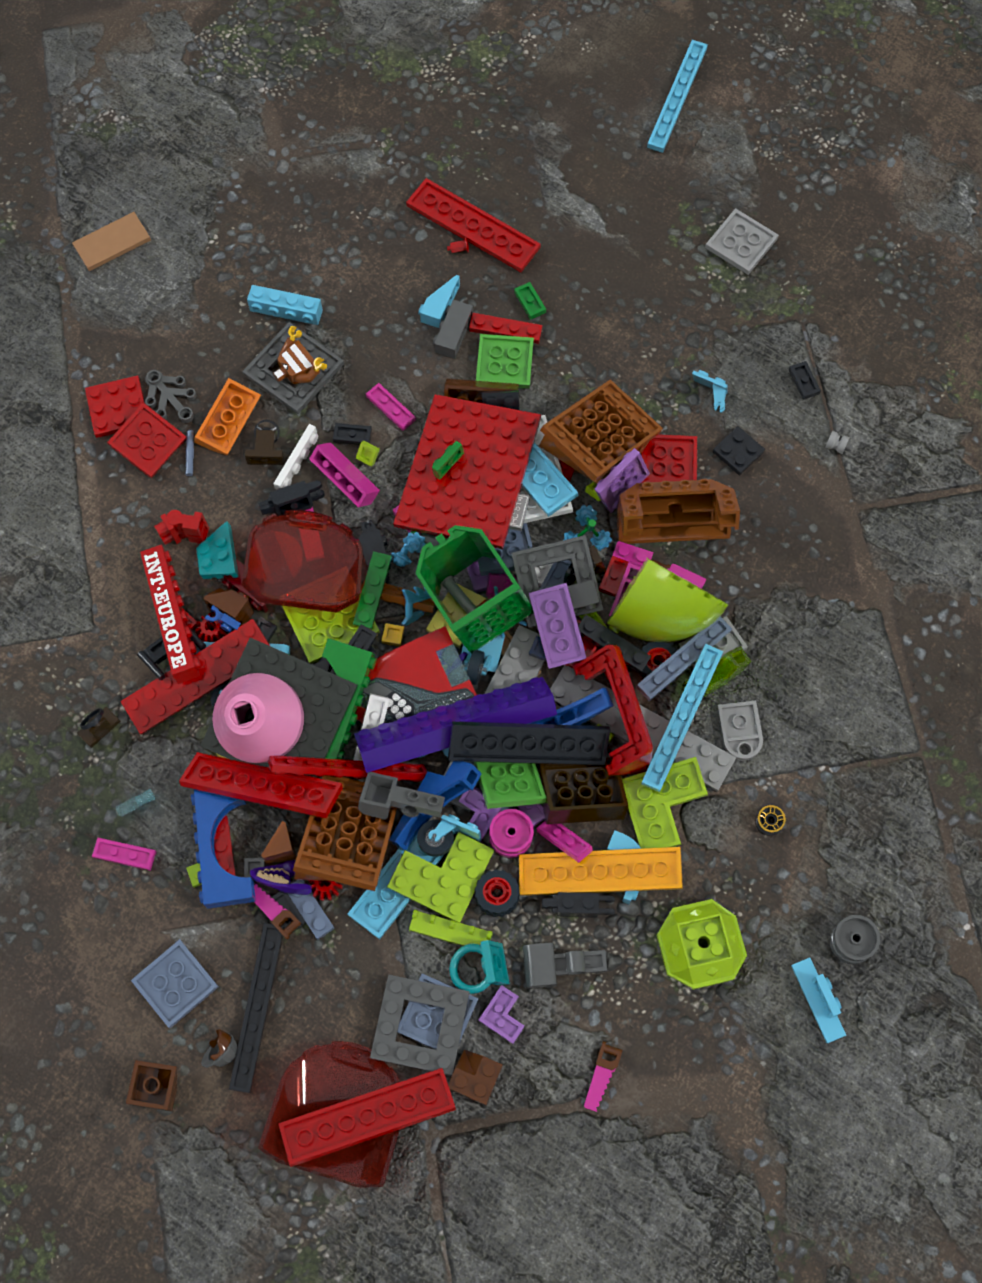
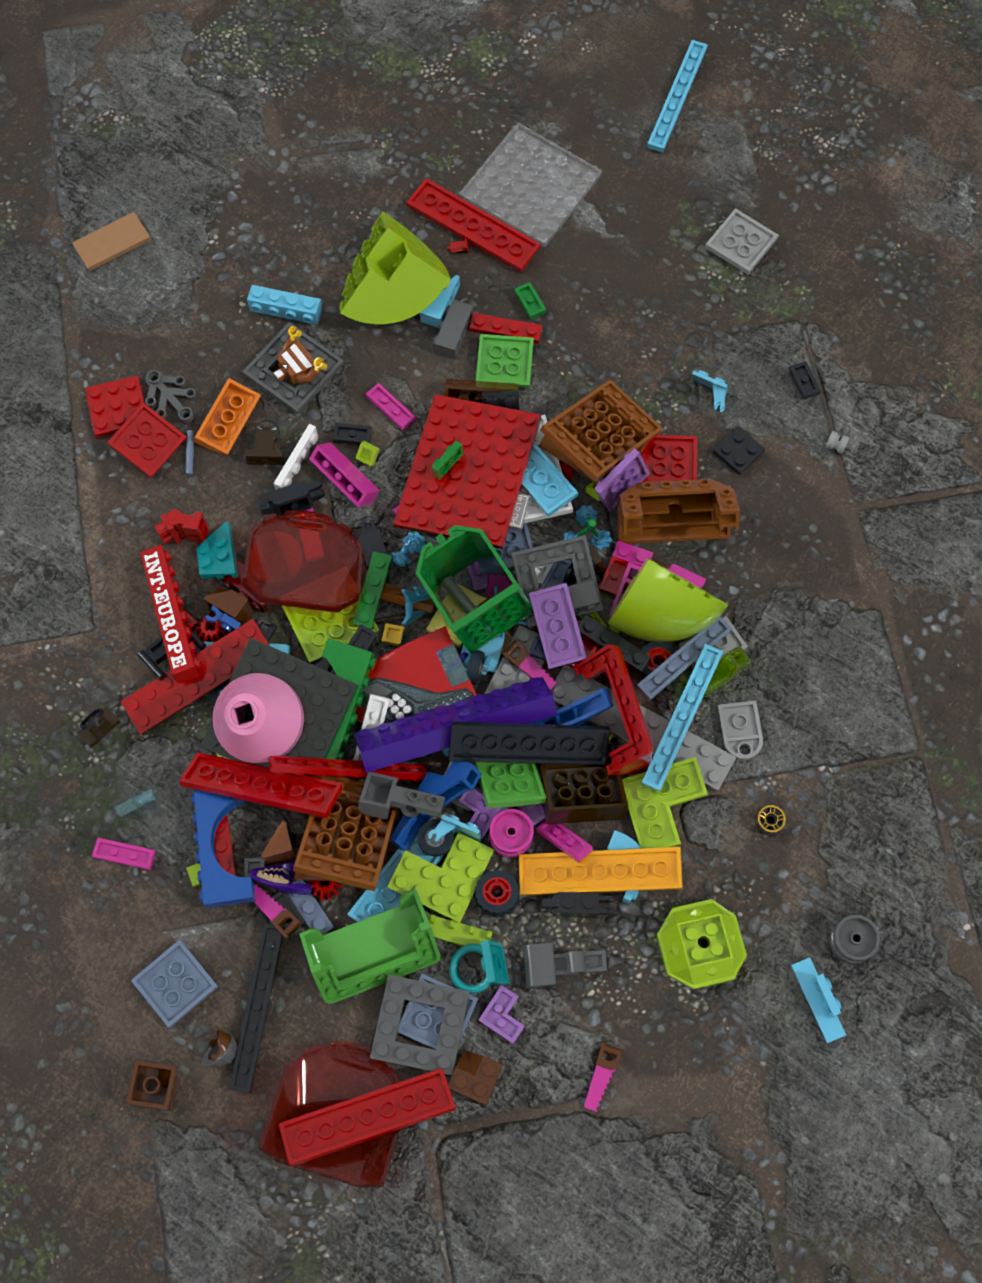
(371, 949): none -> bright green windscreen
(392, 276): none -> lime brick
(527, 663): none -> piece
(531, 184): none -> clear plate

